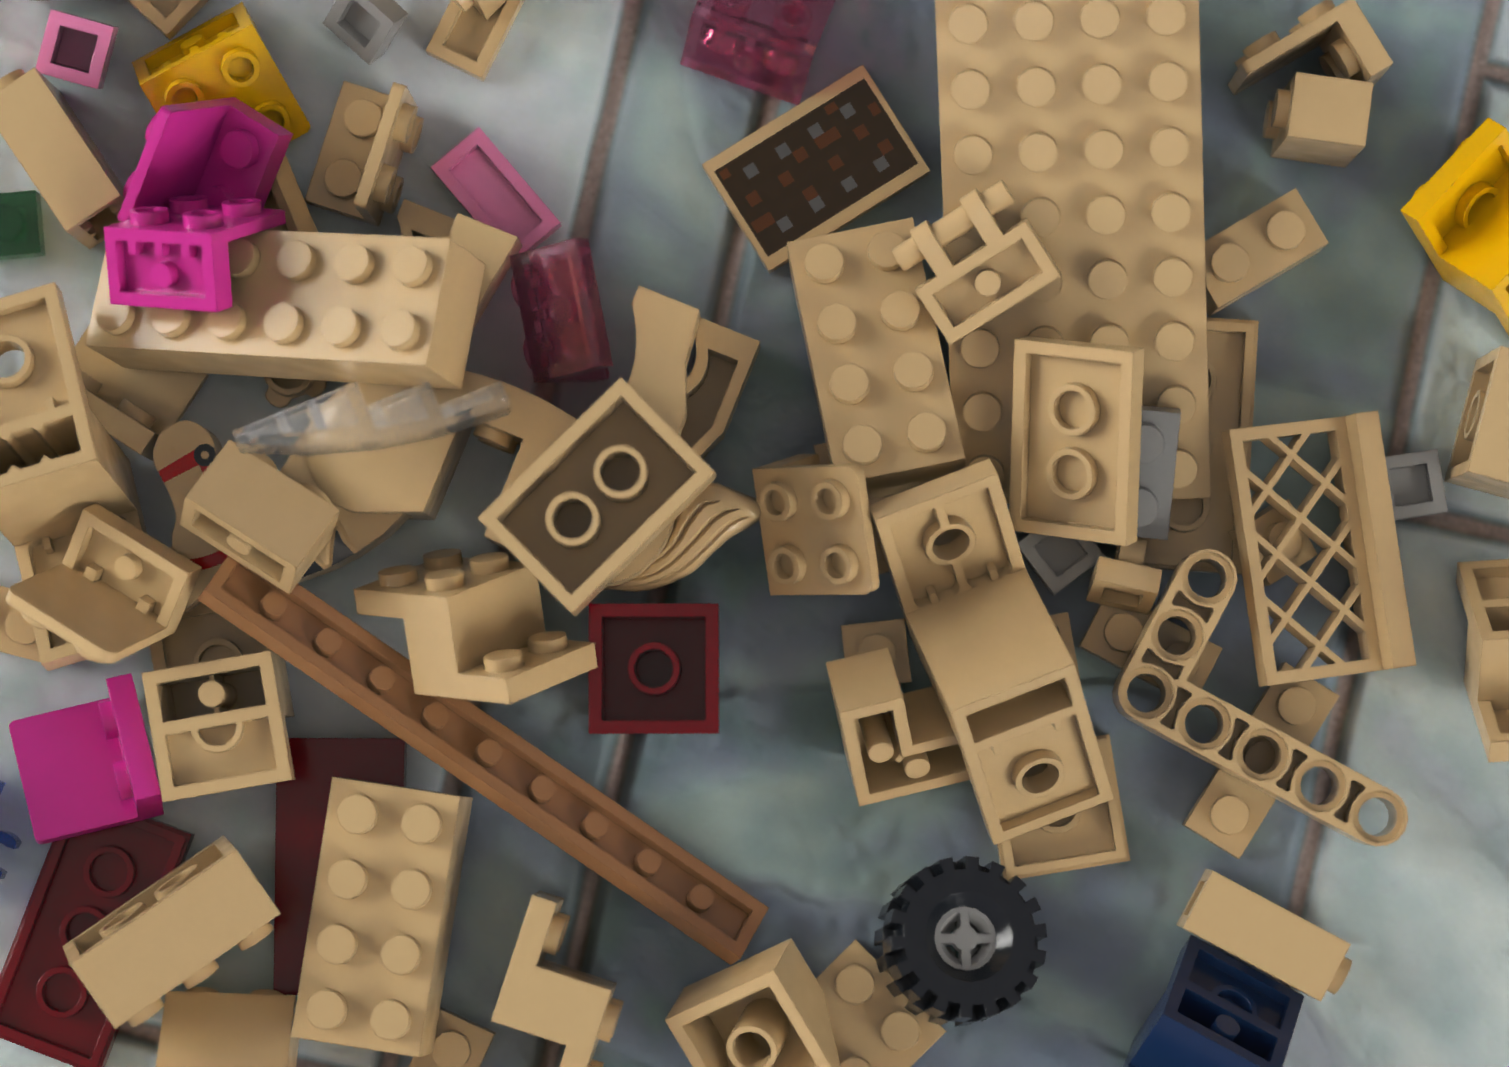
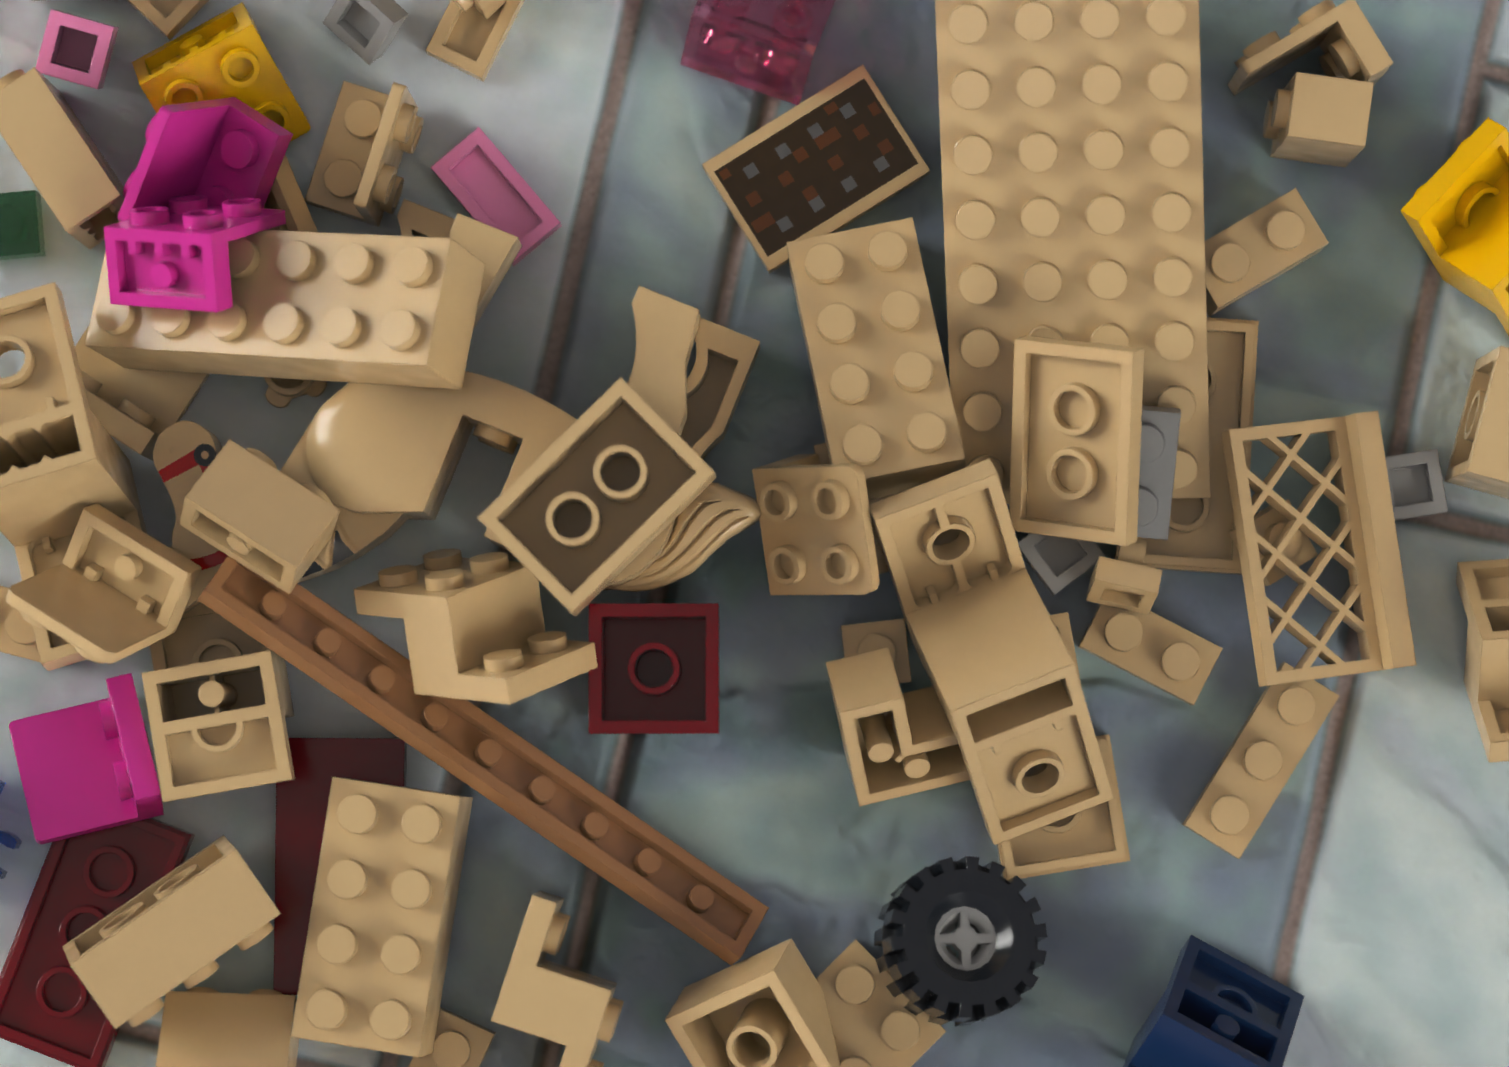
(346, 424): clear slope -> none
(561, 313): clear pink bracket -> none
(986, 280): tan plate -> none
(1235, 726): tan beam -> none
(1266, 936): tan brick -> none

